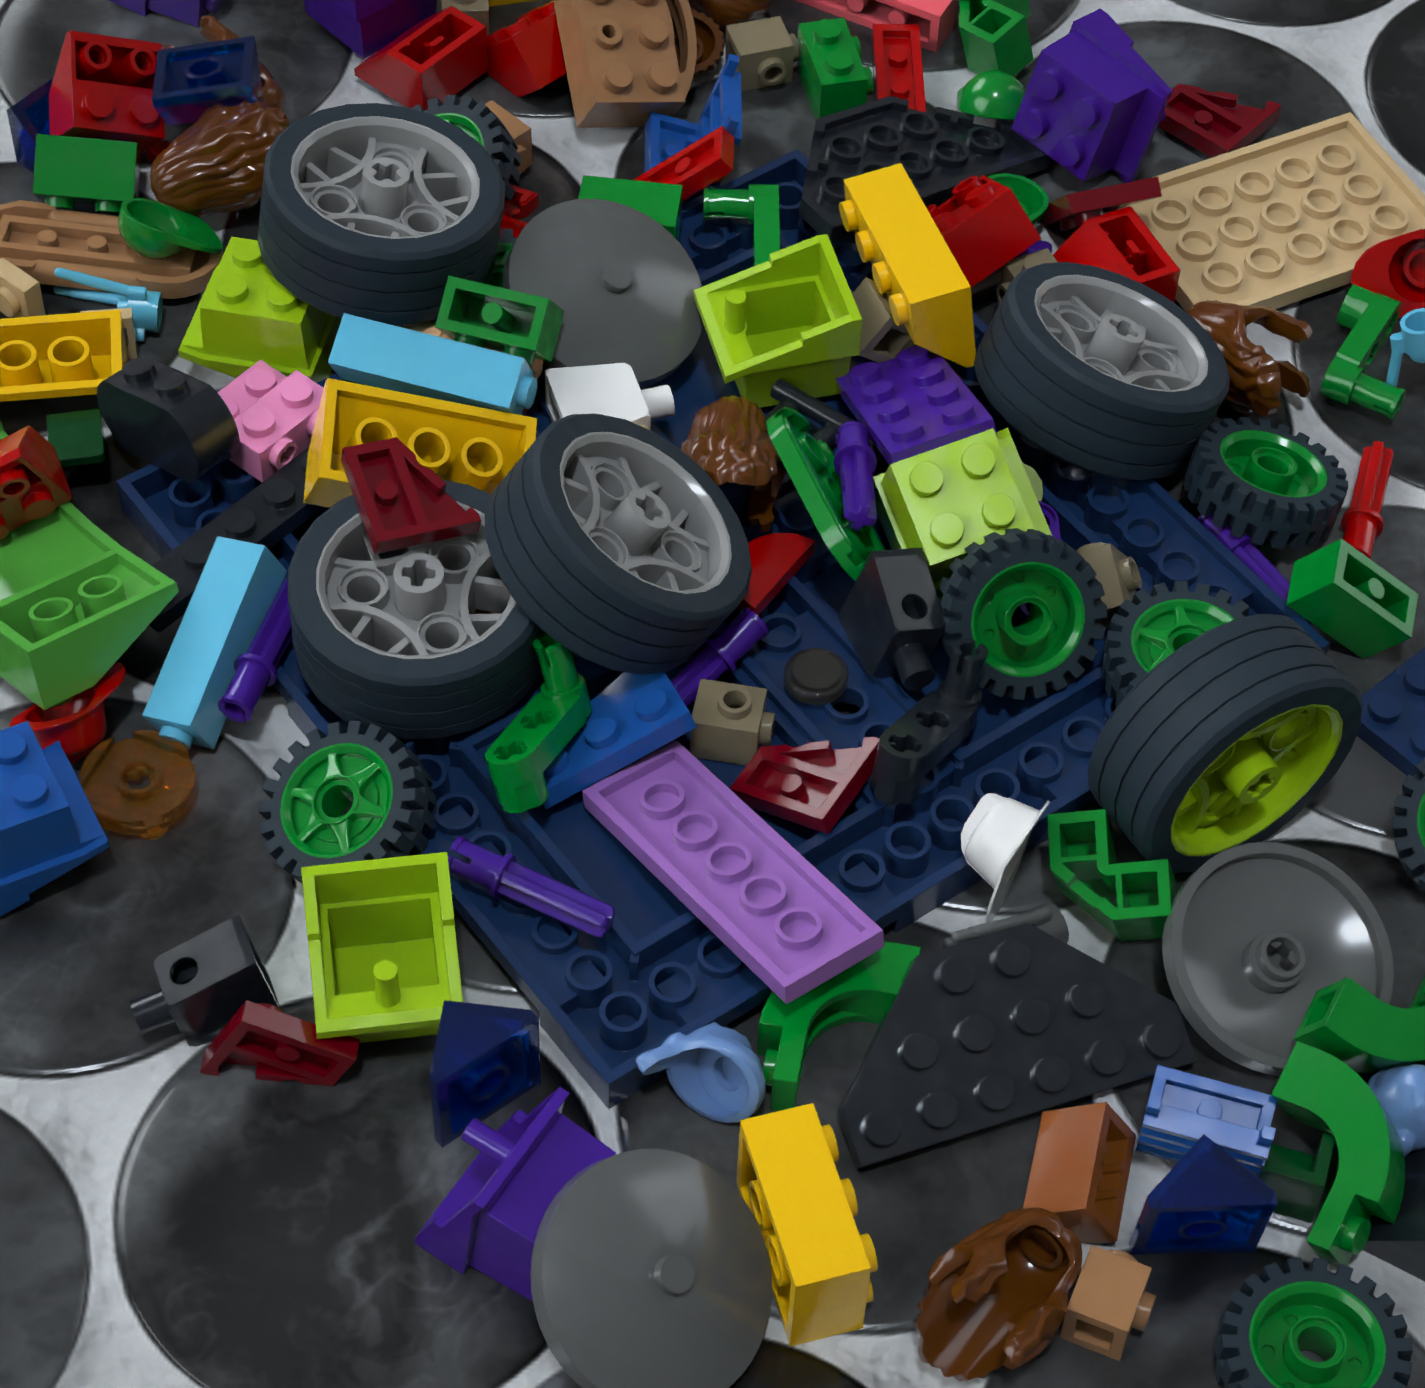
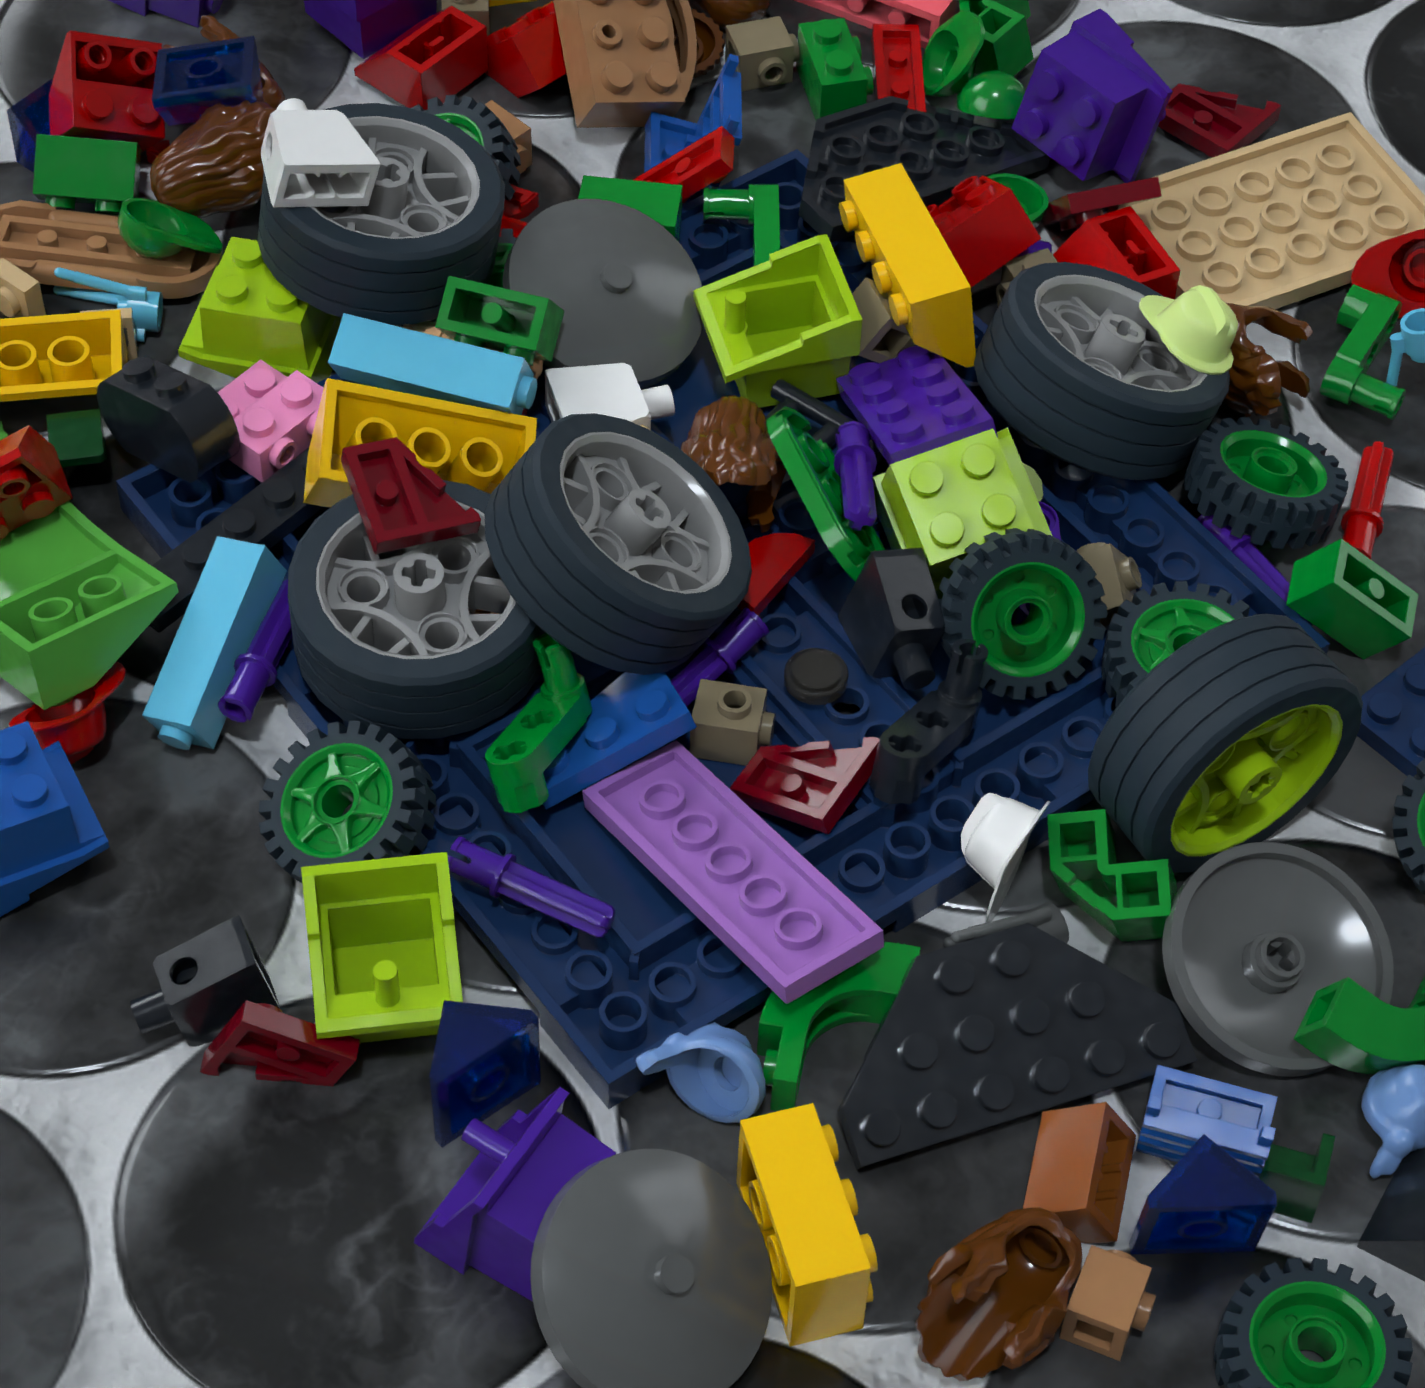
(144, 810): clear orange plate -> none
(316, 159): none -> white torso
(952, 54): none -> green cap
(1194, 328): none -> yellowish green piece
(1371, 1159): green arch -> none

